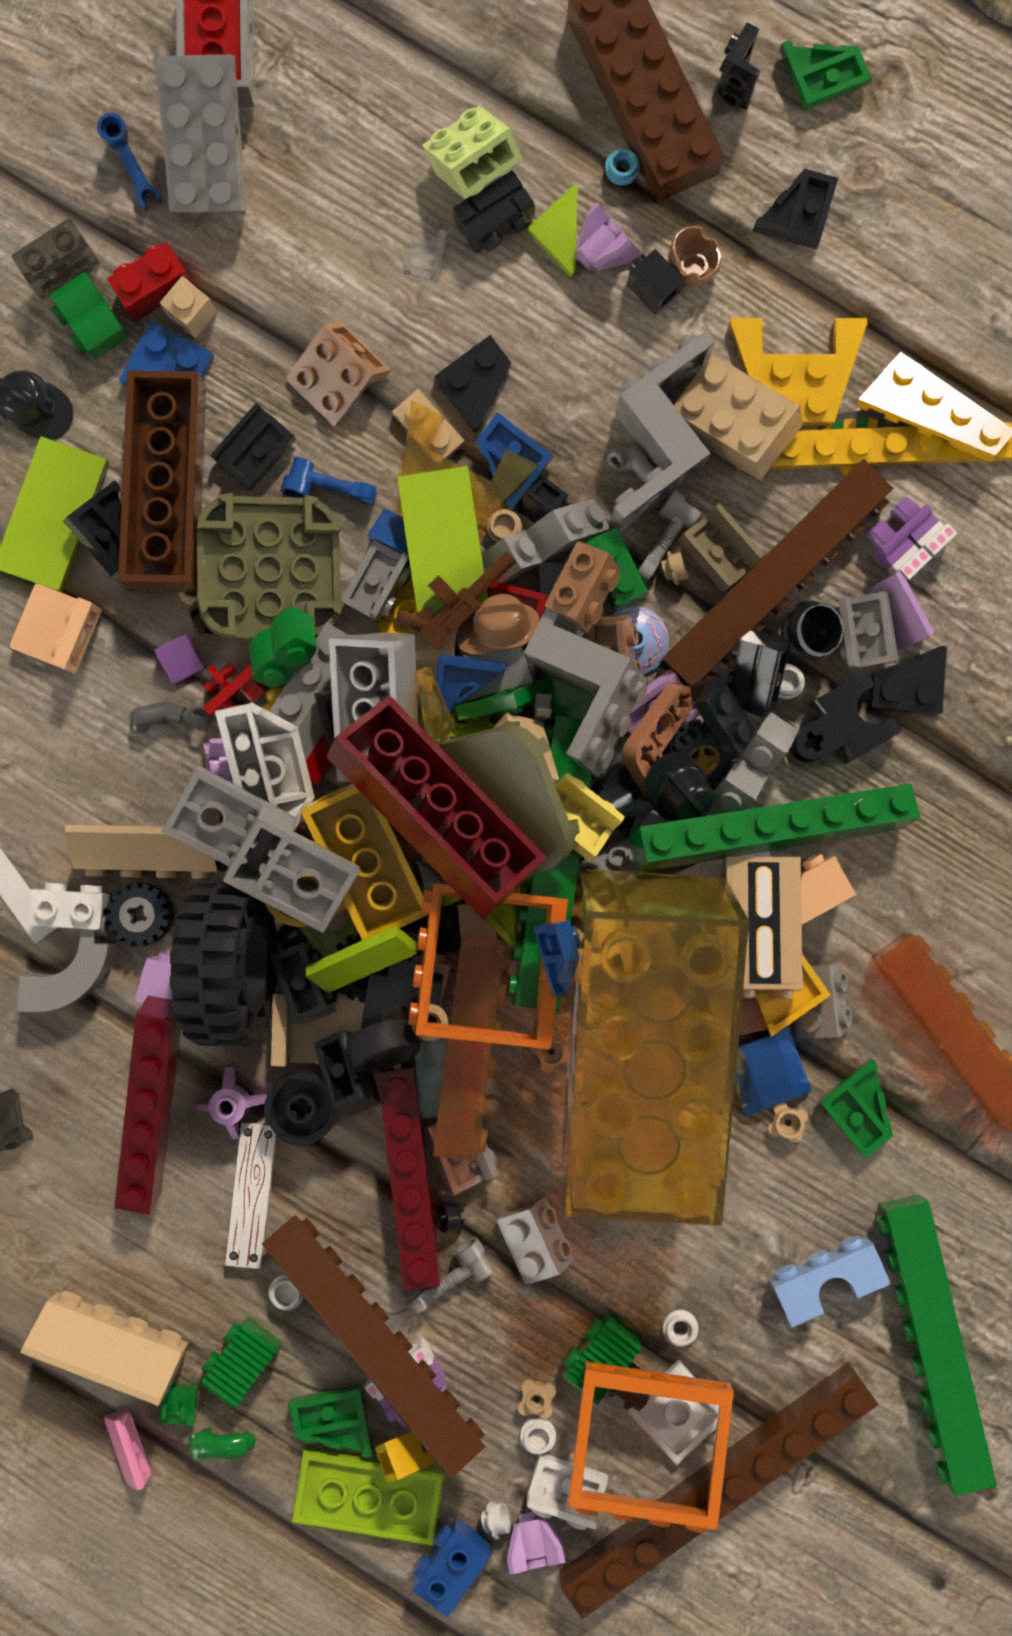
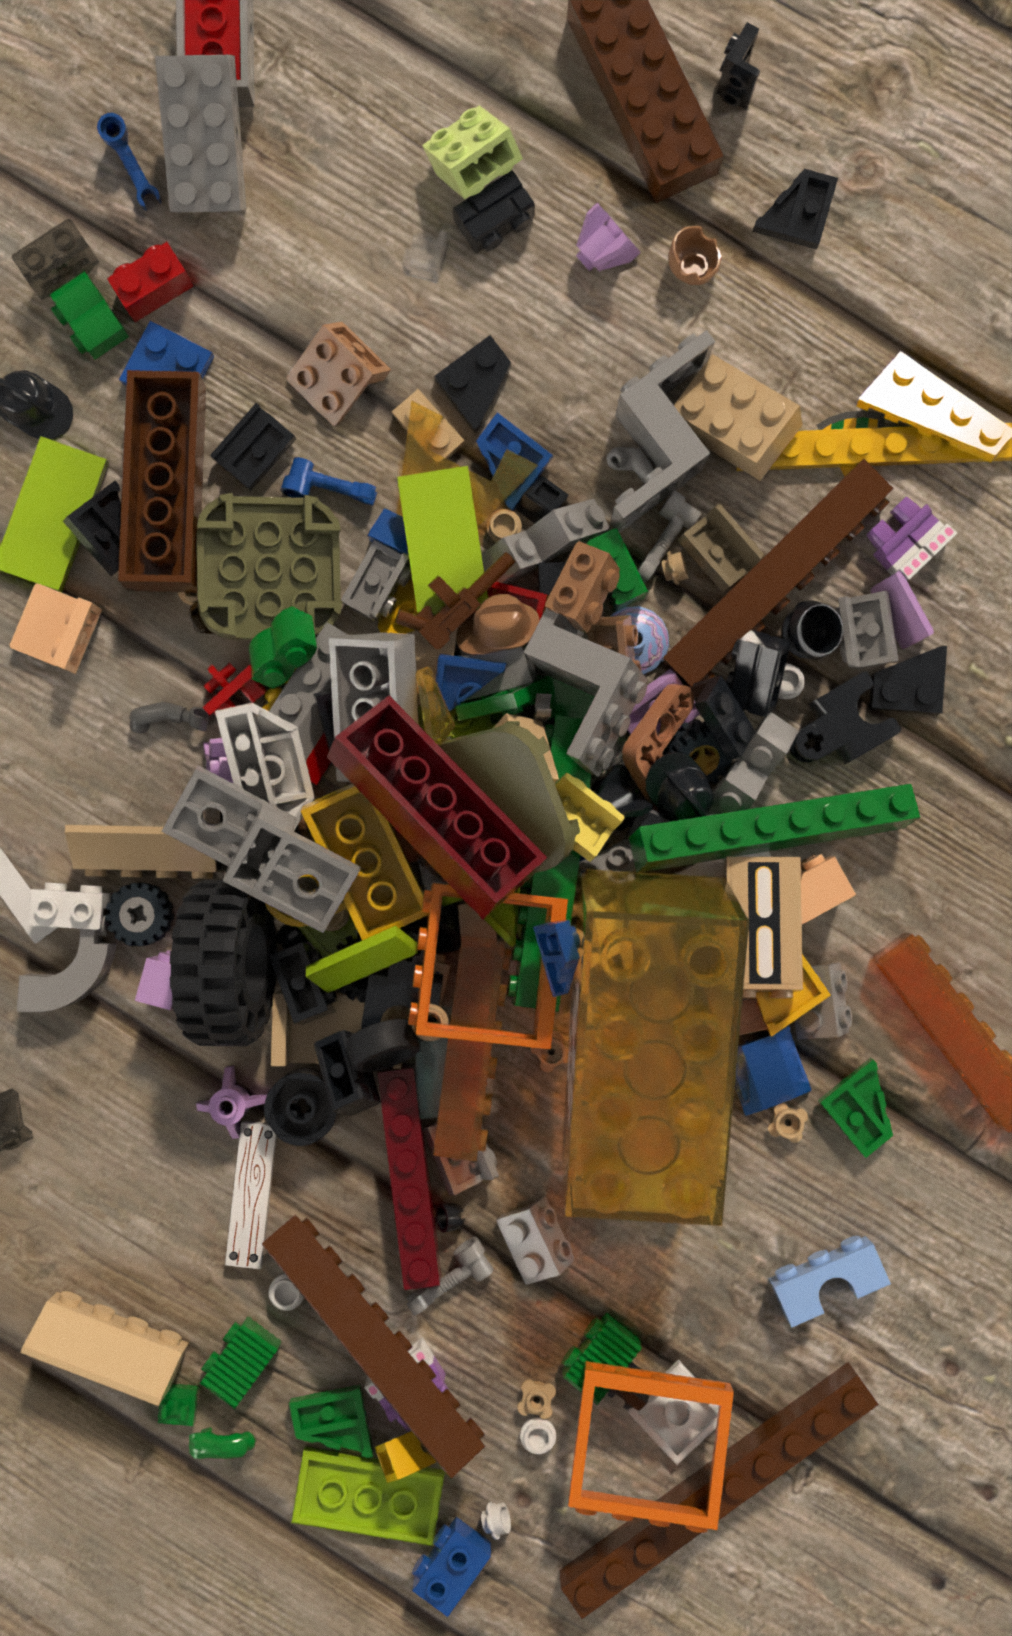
(128, 1448): bright pink slope -> none
(148, 1106): dark red brick -> none
(179, 659): medium lavender slope -> none
(188, 307): tan brick -> none
(534, 1544): lavender brick -> none
(550, 1491): white bracket -> none
(557, 230): lime tile -> none
(622, 157): medium azure plate -> none
(654, 280): black brick -> none
(683, 1338): white plate -> none
(807, 379): yellow wing -> none
(824, 71): green wing -> none
(936, 1344): green brick -> none

